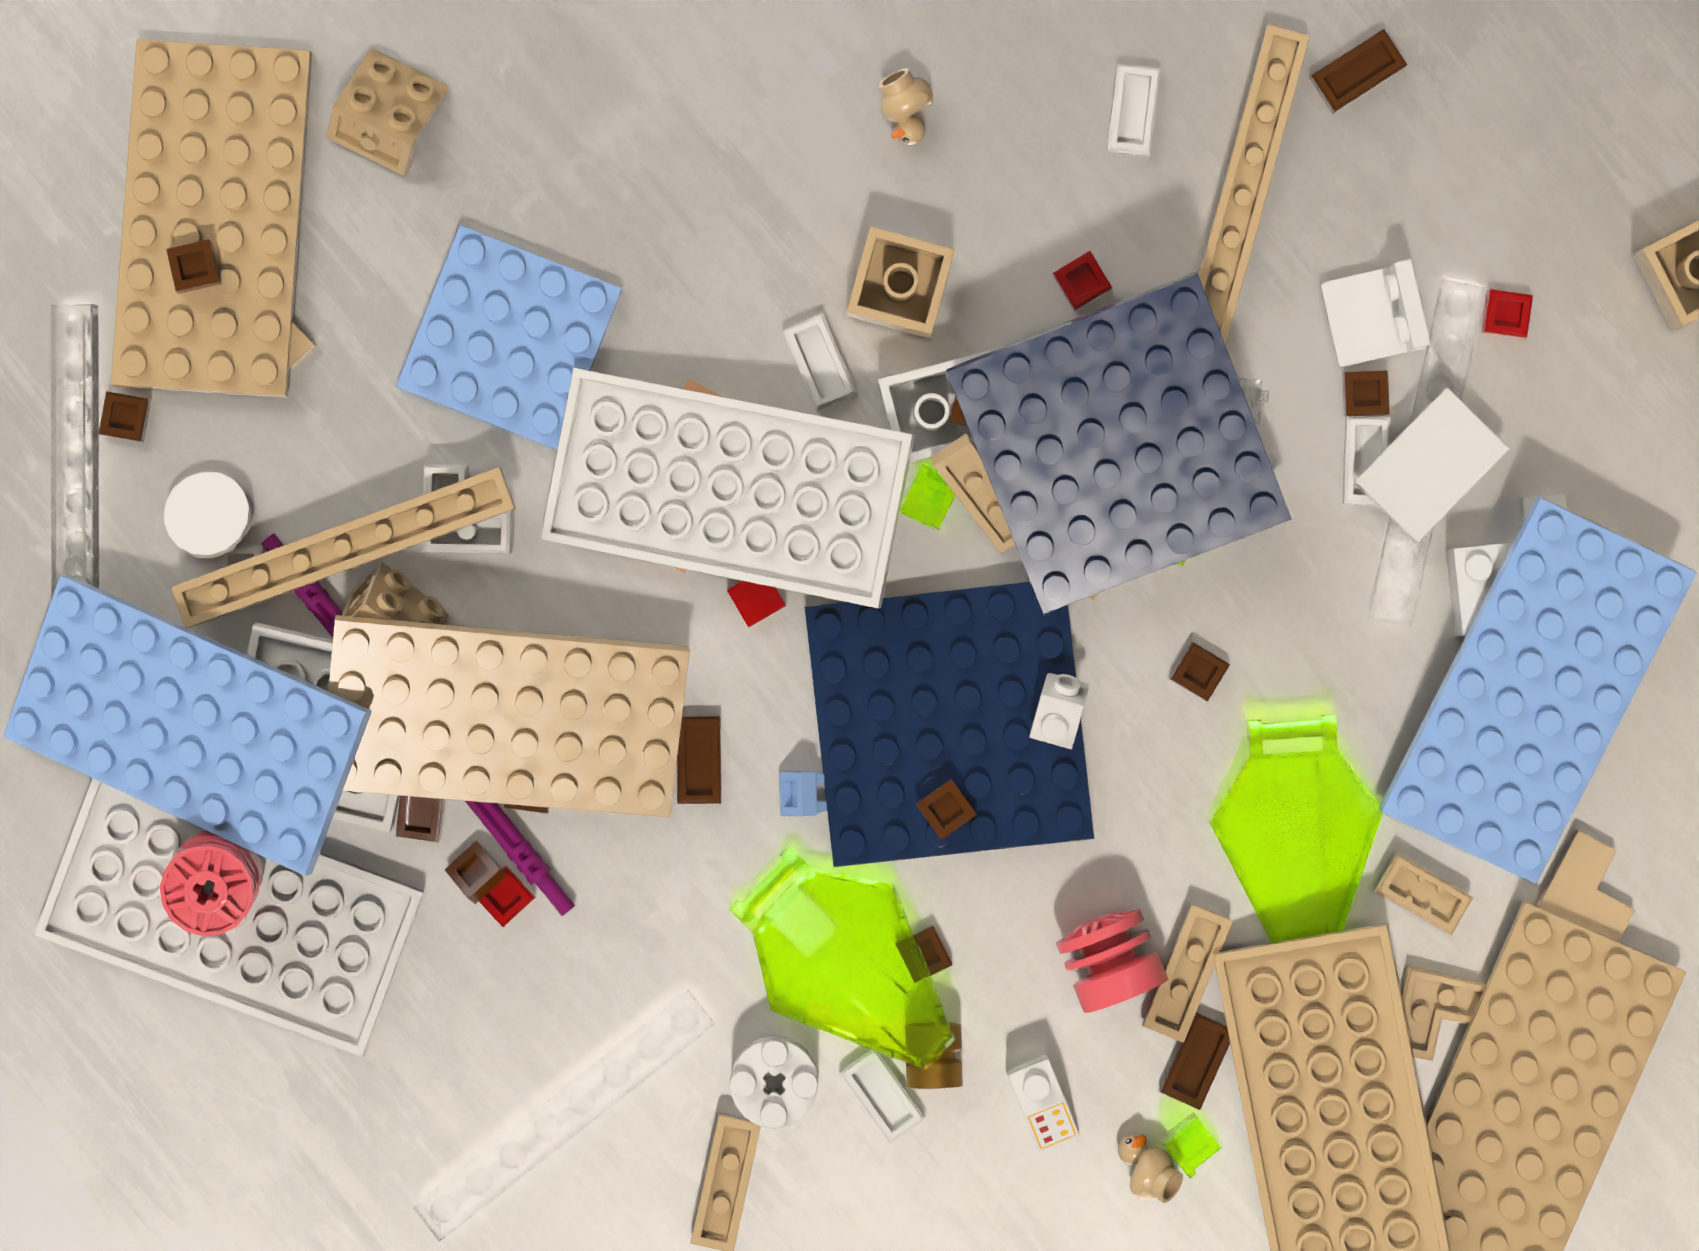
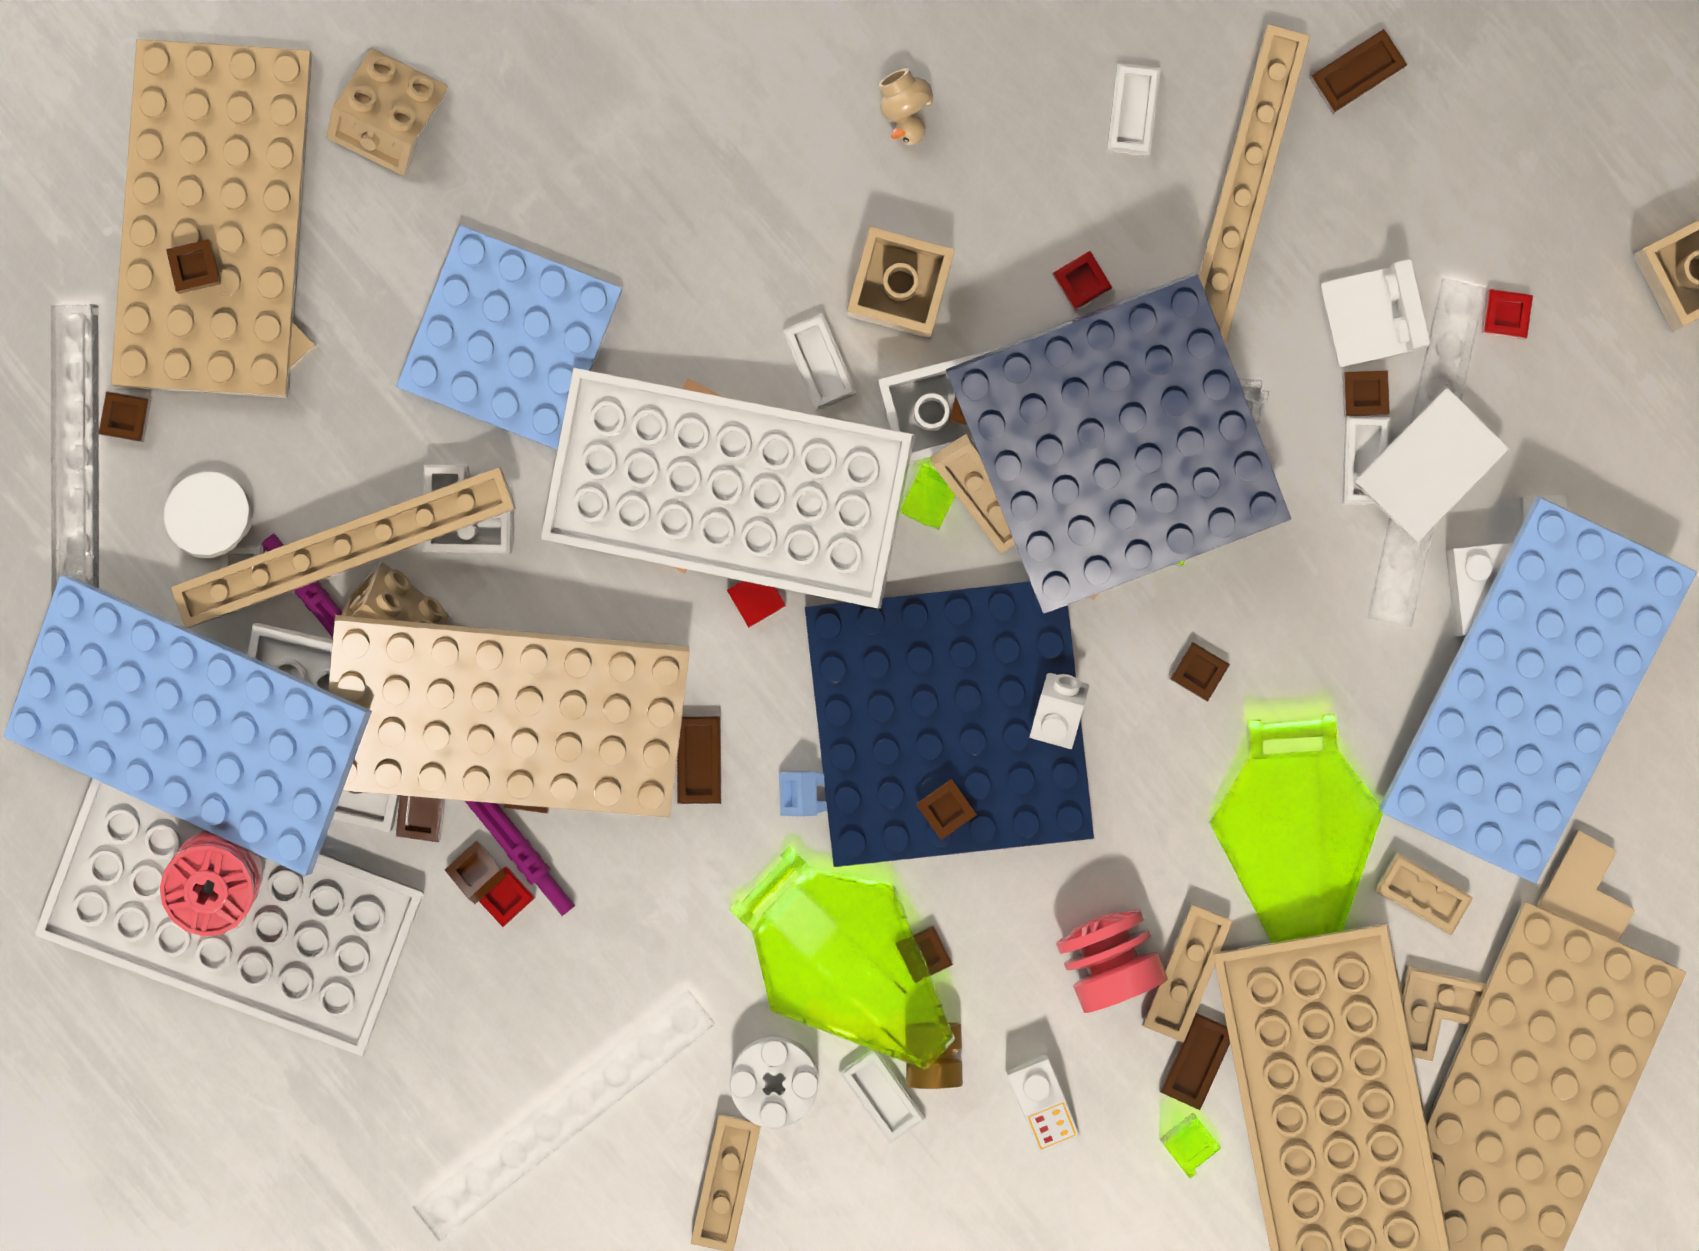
(1154, 1170): tan animal -> none

